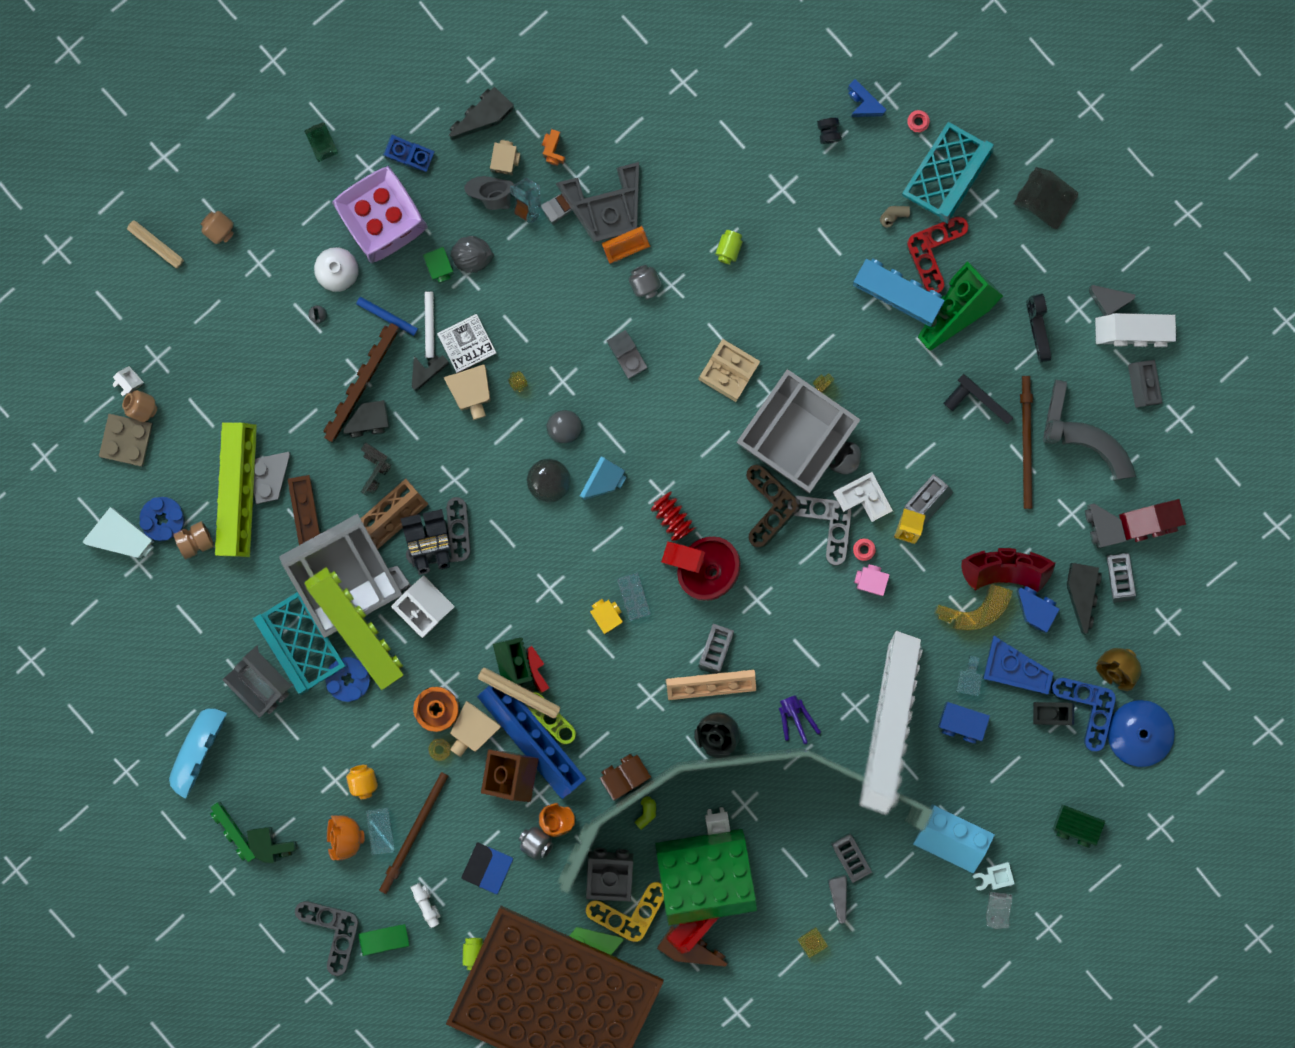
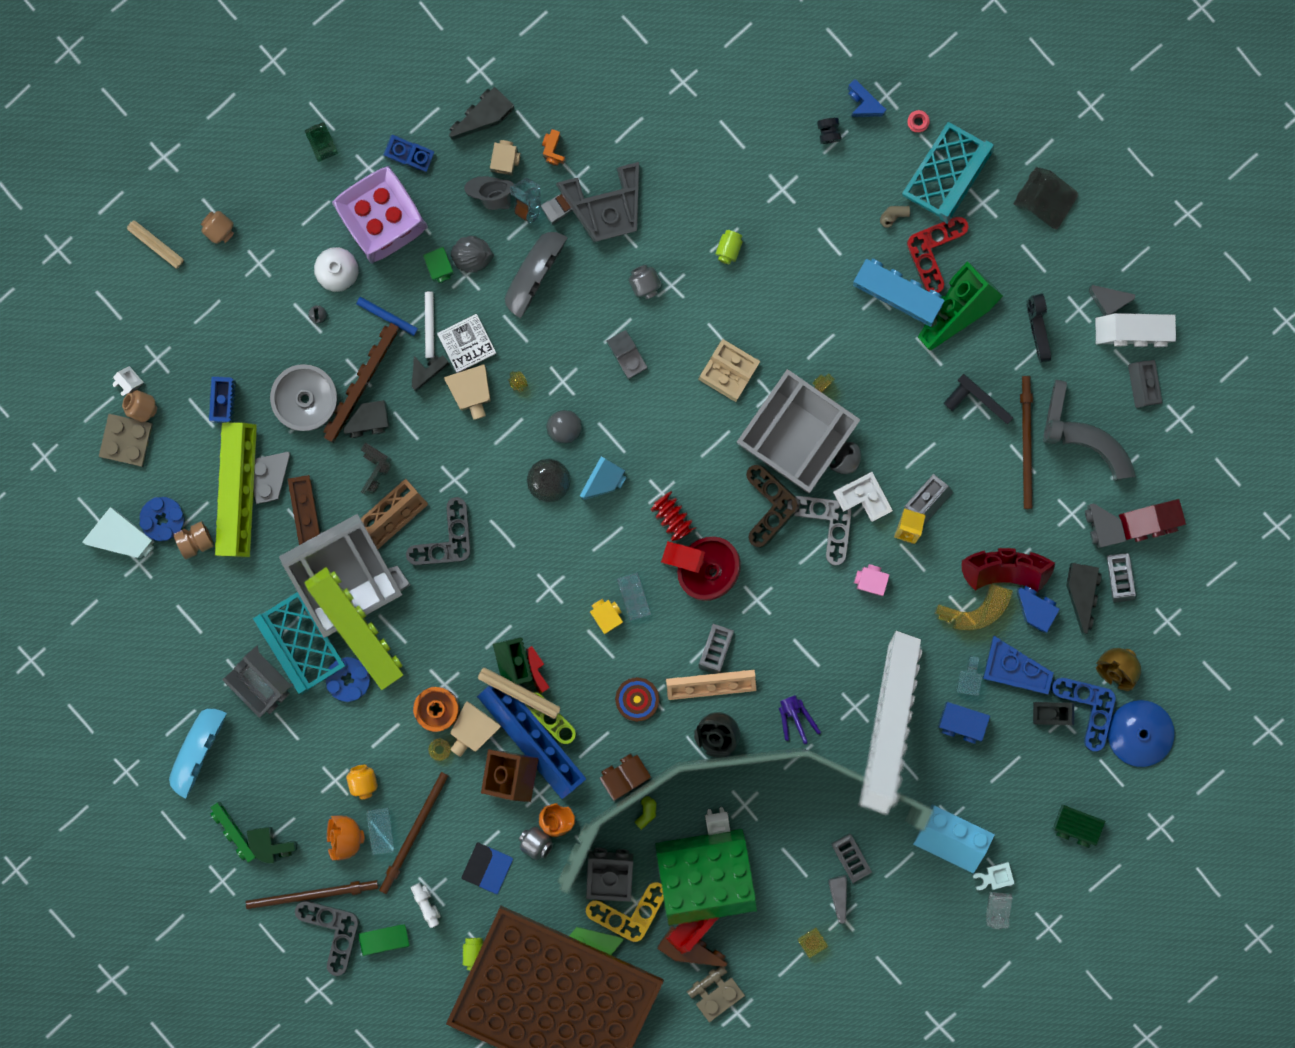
(222, 400): none -> blue brick
(290, 388): none -> light grey dish
(354, 888): none -> reddish brown bar
(423, 606): white slope -> none
(427, 549): black hips -> none
(533, 271): none -> dark grey brick
(625, 244): orange tile -> none
(637, 699): none -> tile
(720, 998): none -> dark tan plate
(864, 542): coral plate -> none

